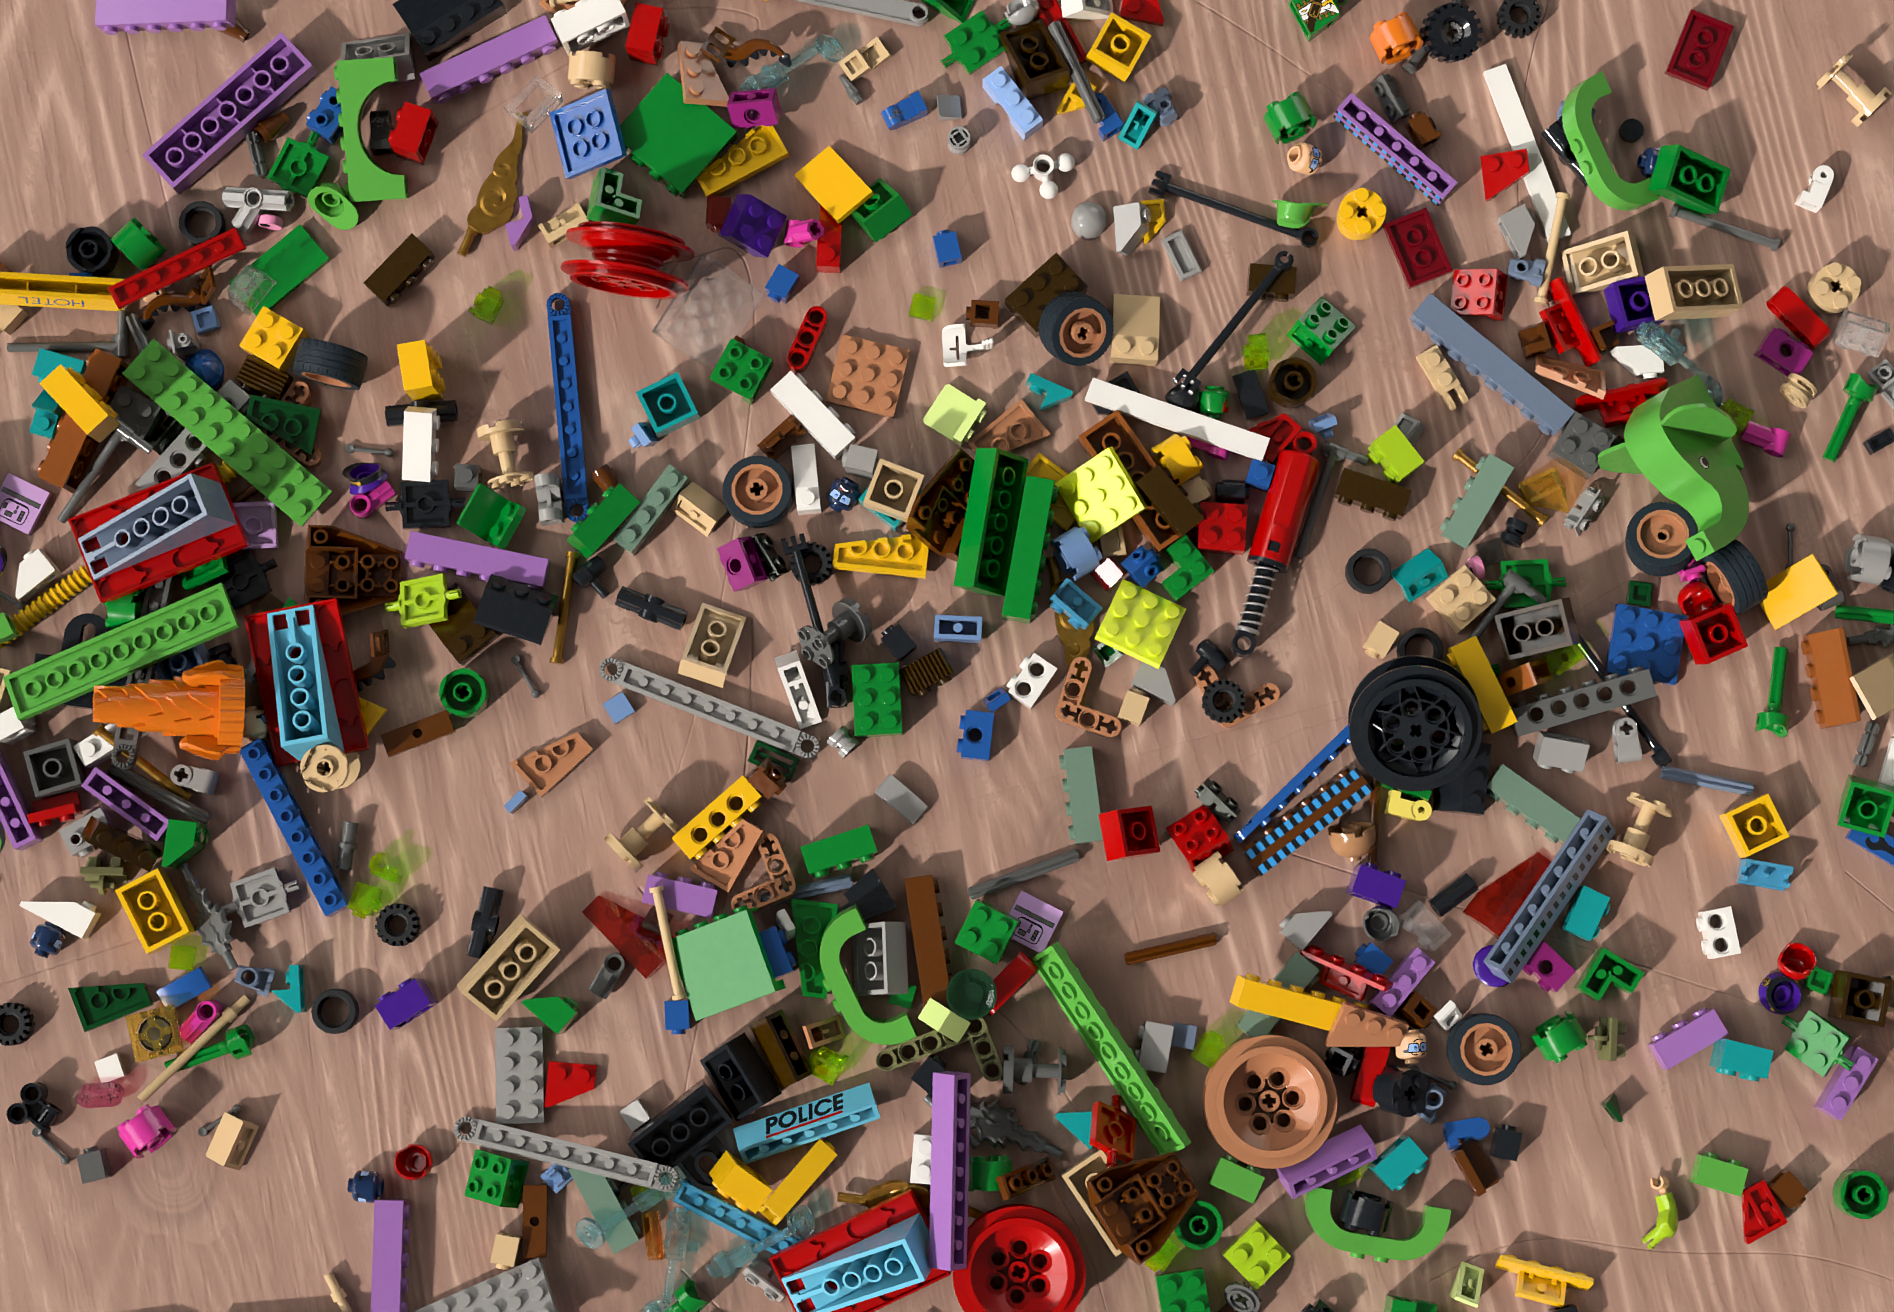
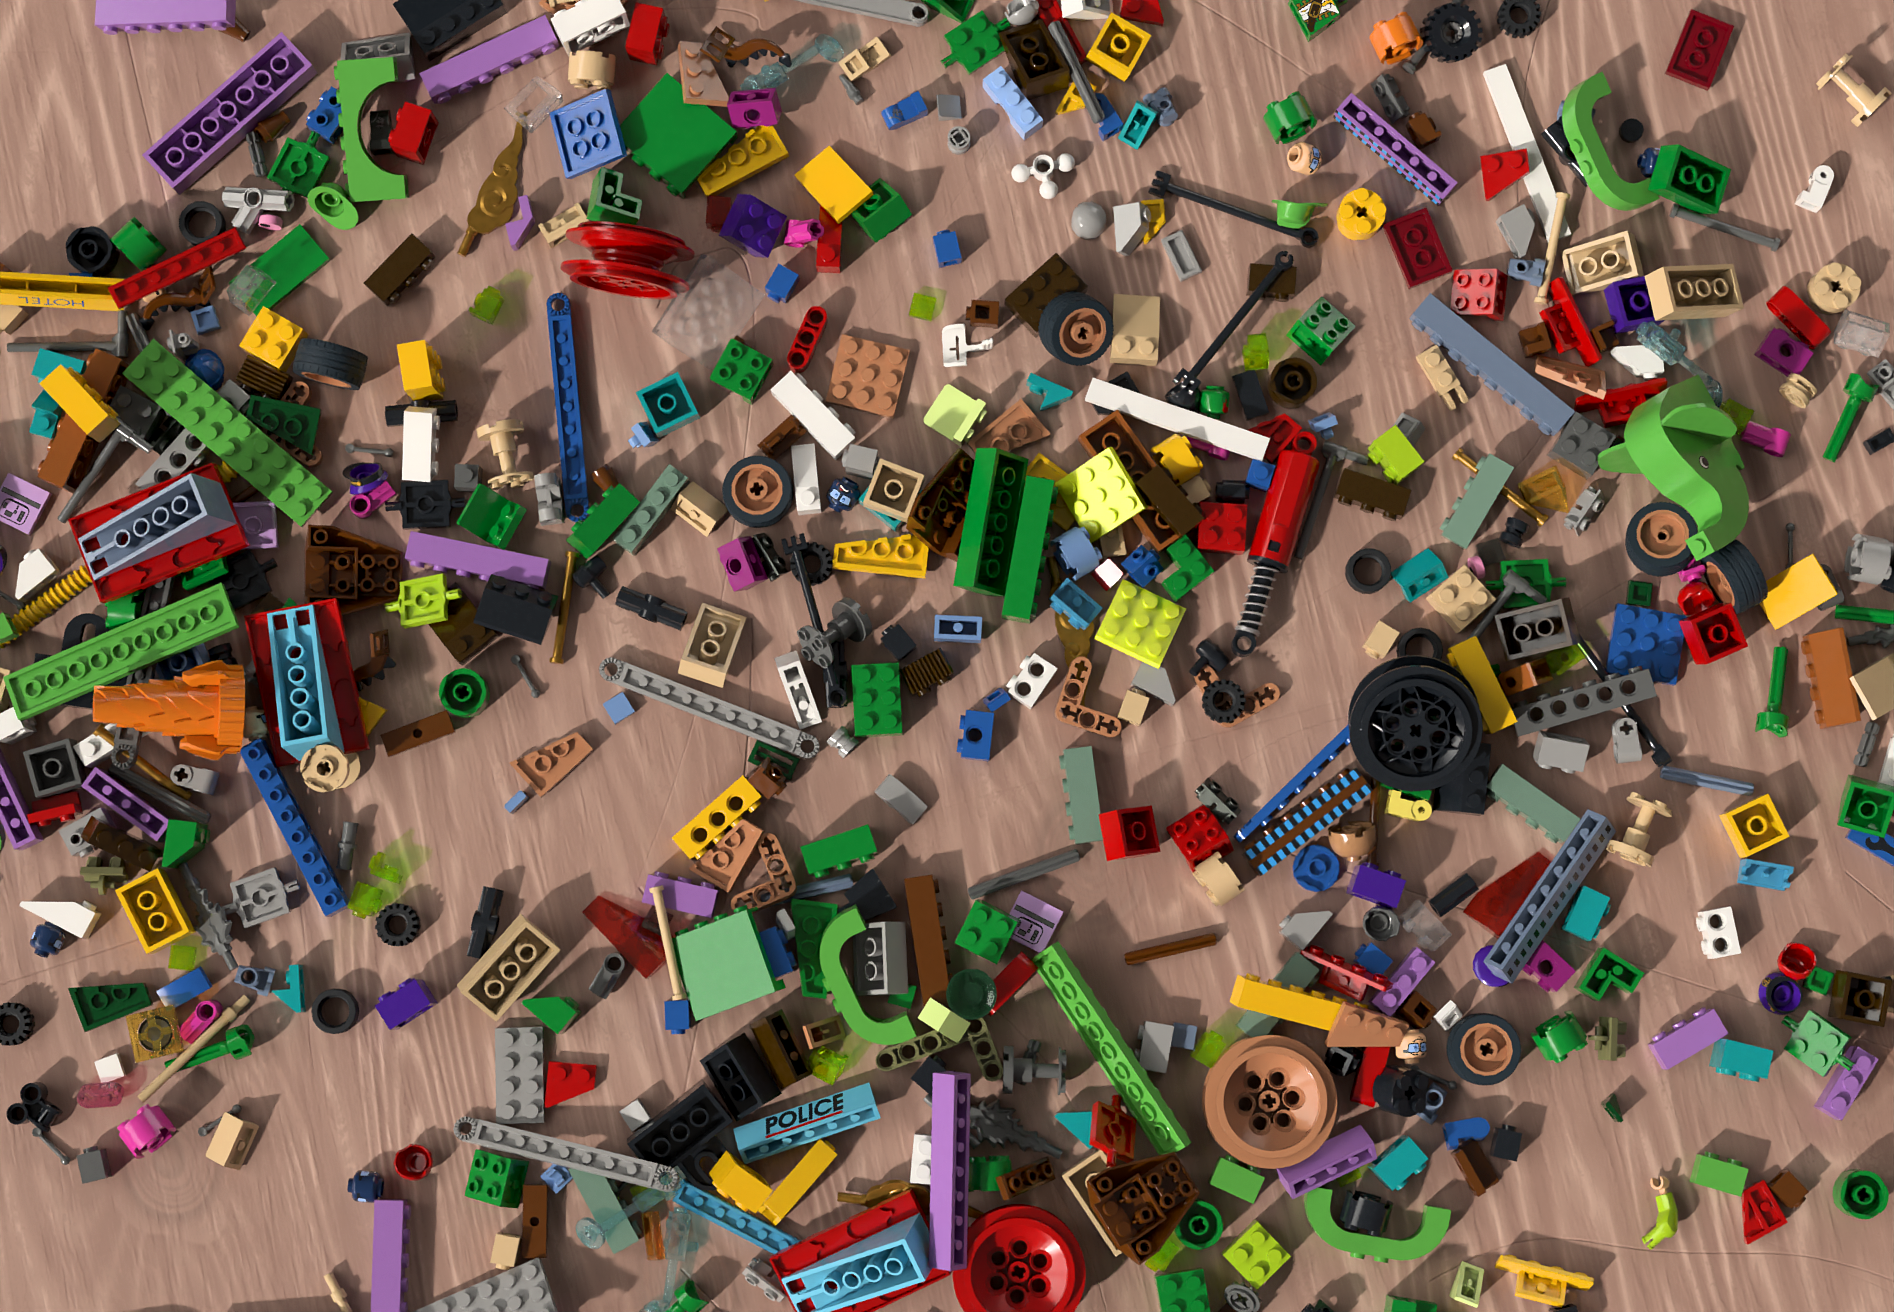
(635, 840): tan piece -> none
(800, 1225): clear light blue piece -> none
(1107, 654): dark green slope -> none
(1316, 868): none -> blue tile

